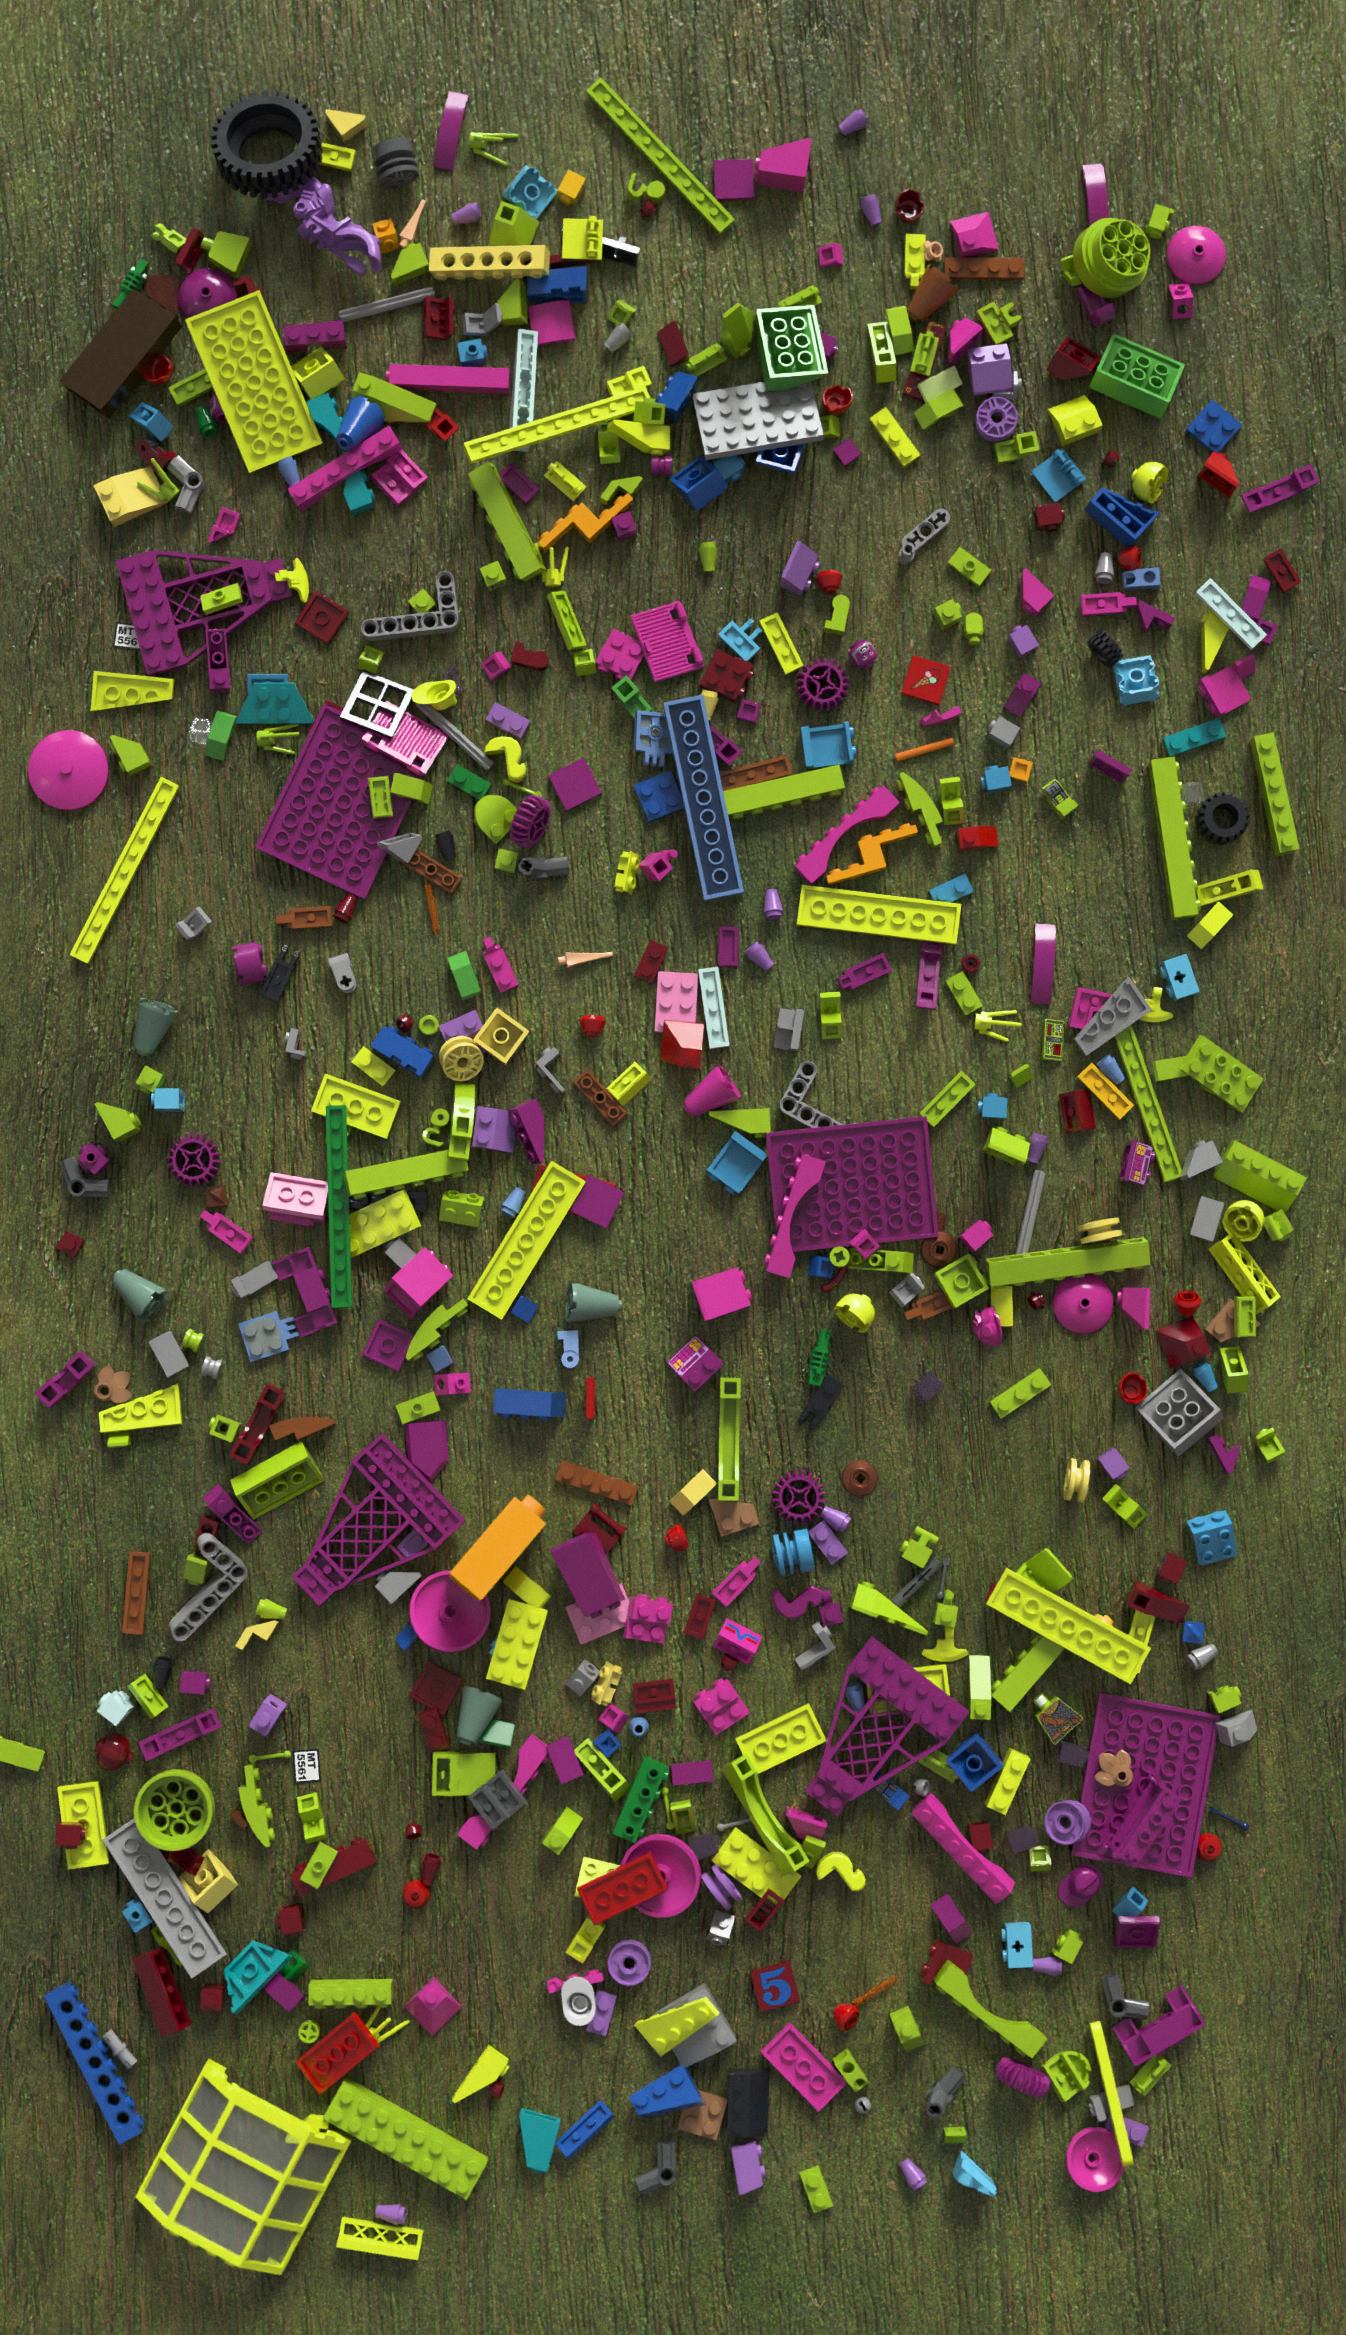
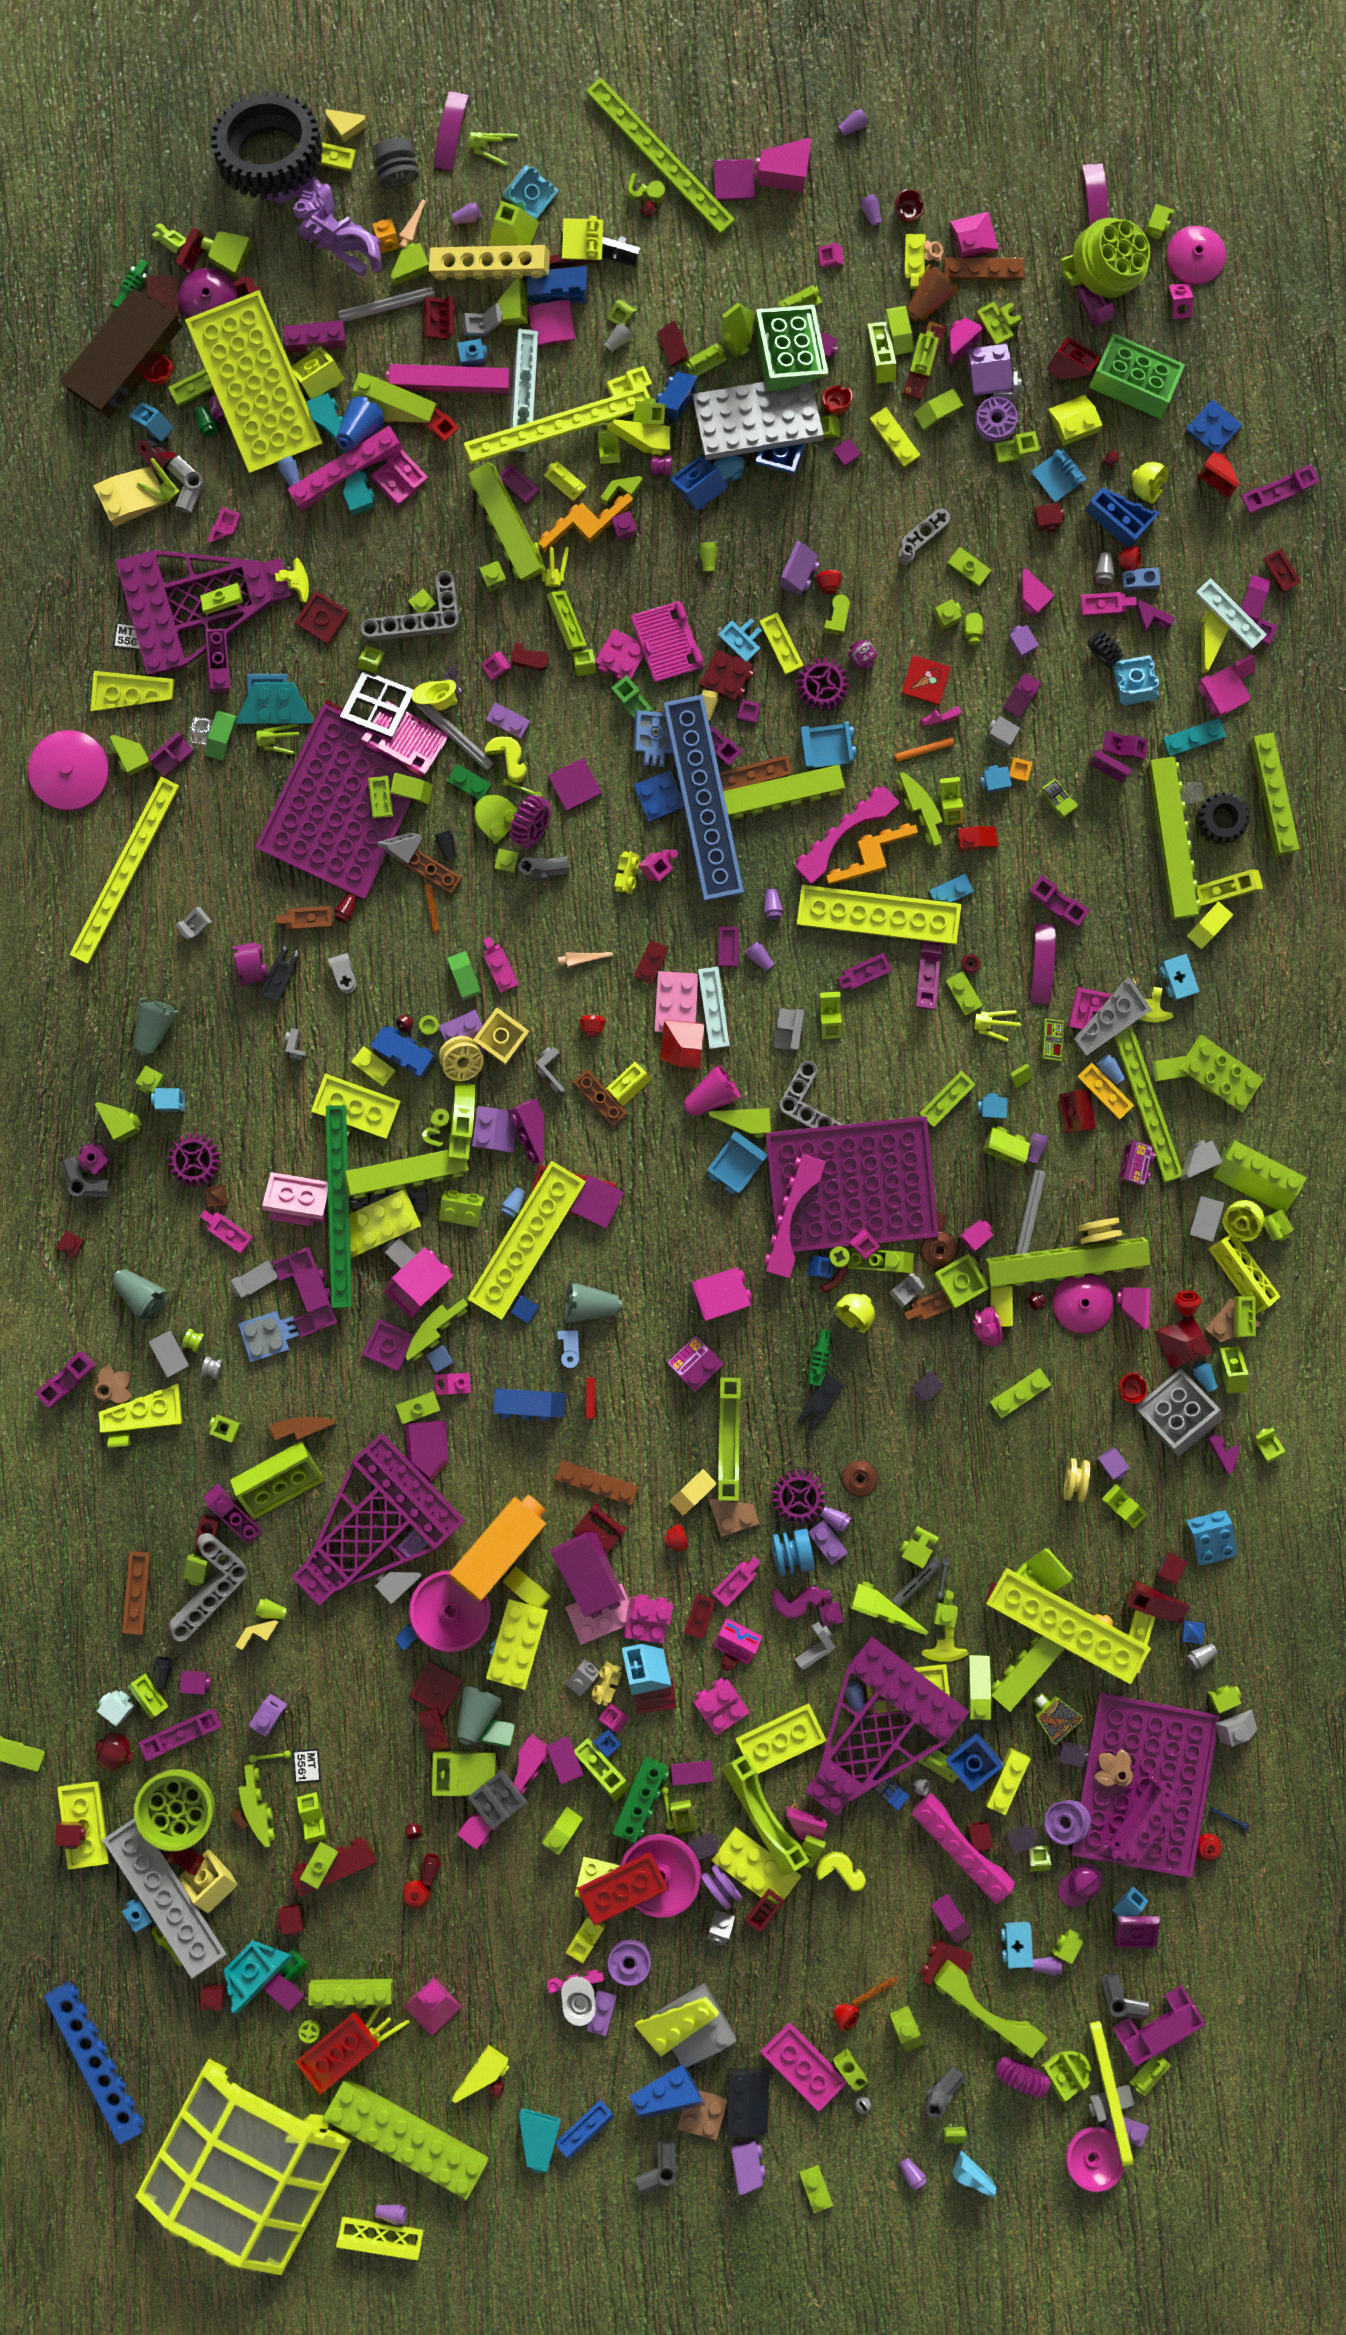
(119, 2049): light grey pin -> none
(161, 1991): dark red brick -> none
(171, 754): none -> magenta panel
(258, 1425): dark red arch -> none
(571, 188): yellow brick -> none
(638, 1721): medium blue cone -> none
(645, 1668): none -> medium azure slope
(720, 1827): light grey hinge -> none
(775, 1986): tile -> none
(939, 384): yellowish green slope -> none
(1053, 900): none -> magenta arch
(1125, 746): none -> magenta slope

